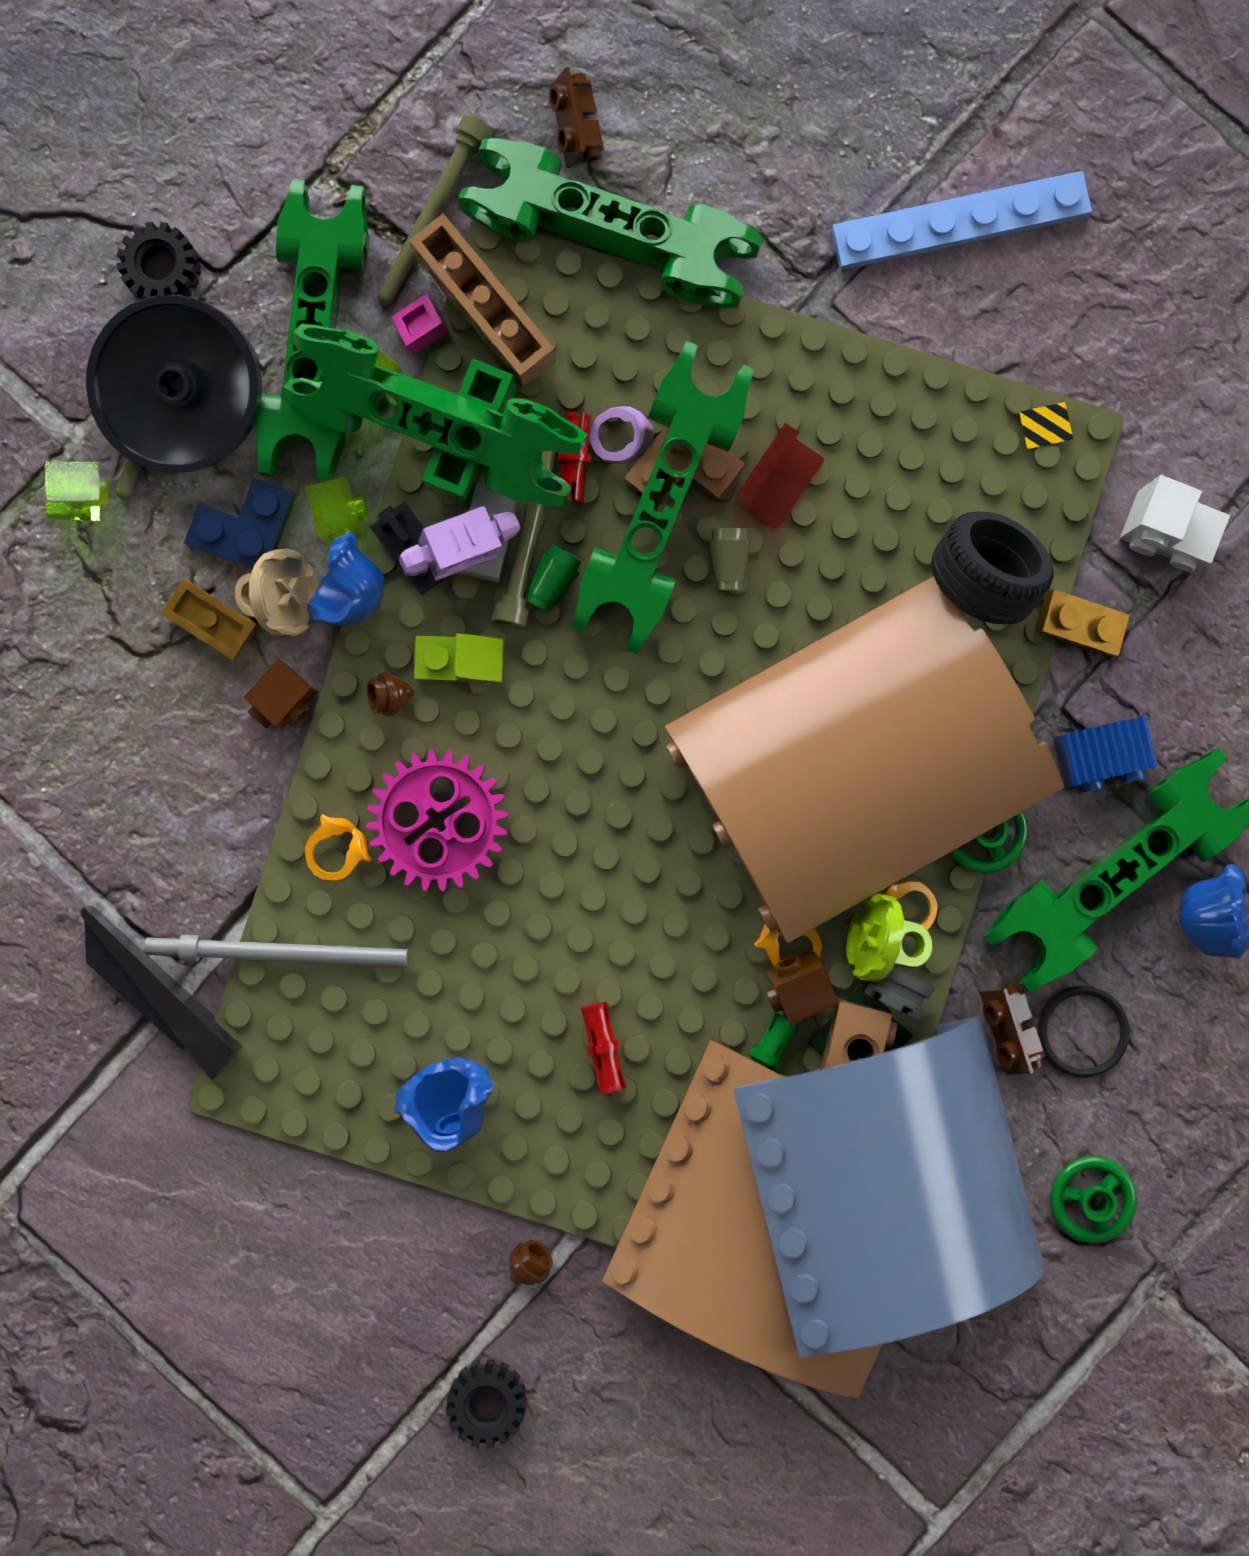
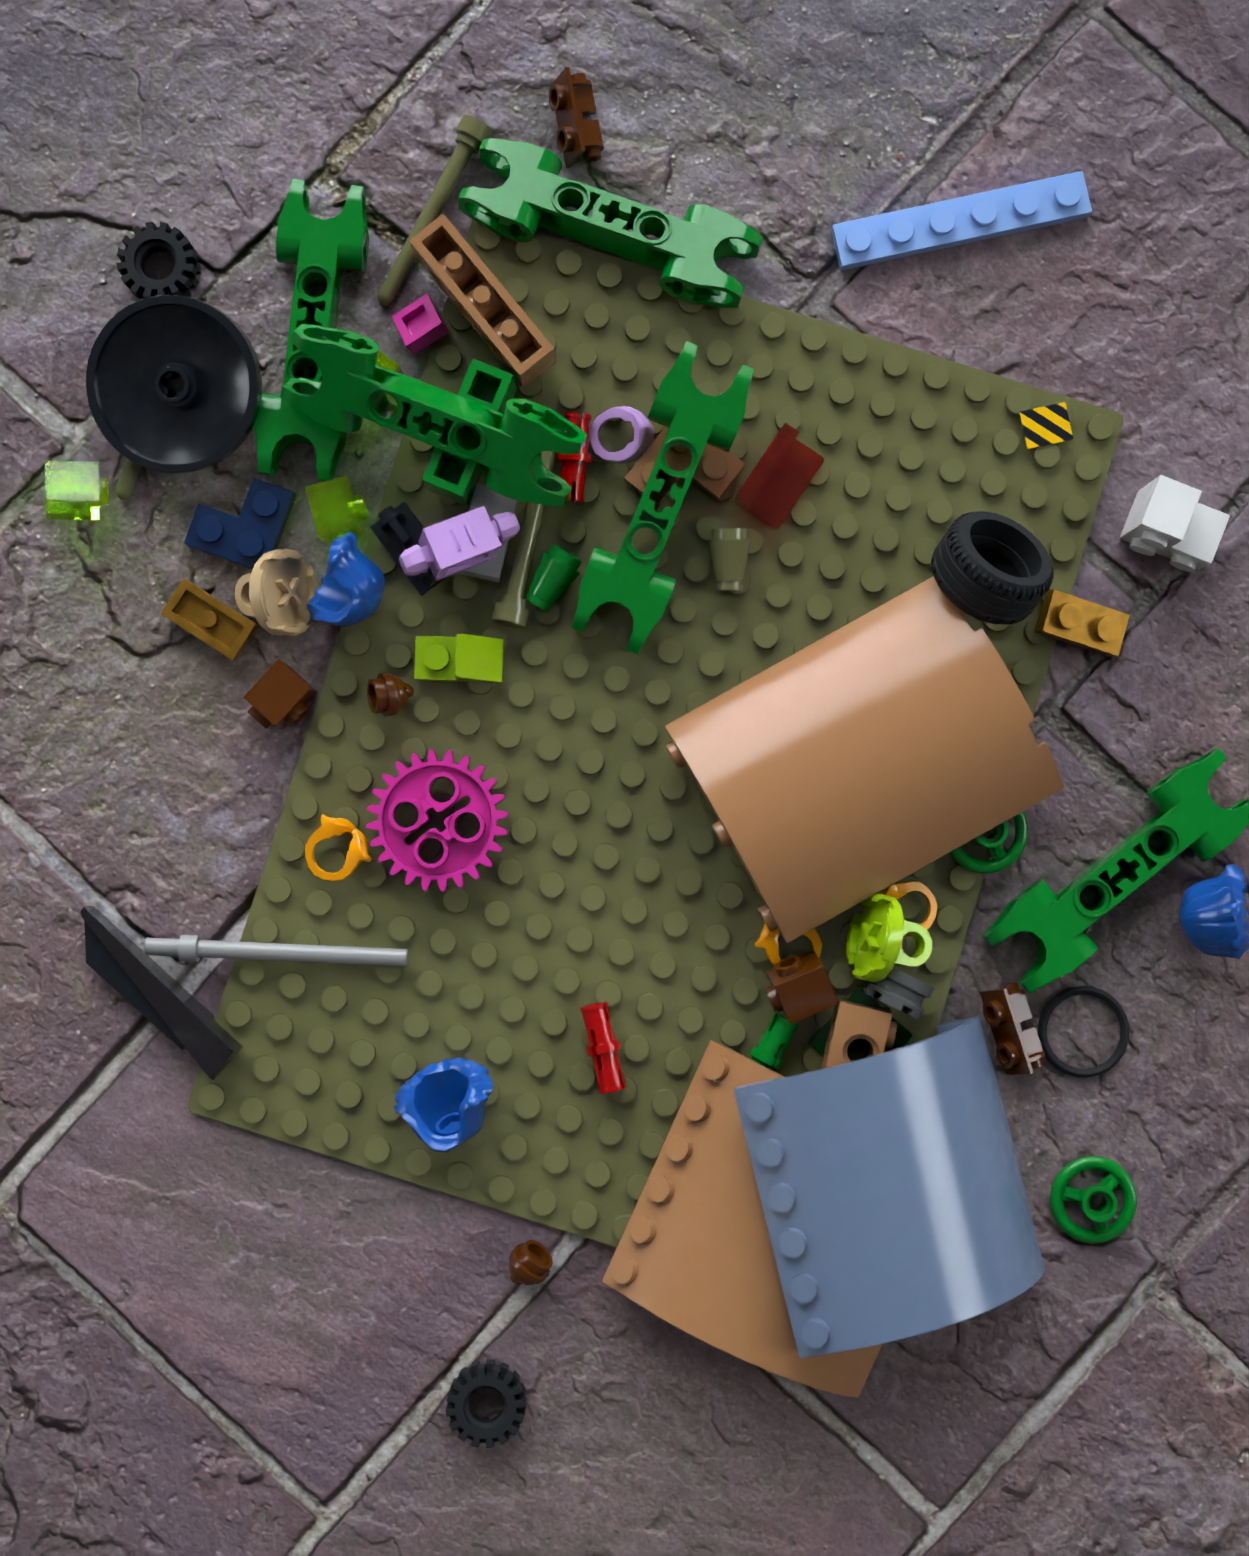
(1105, 752): blue brick -> none

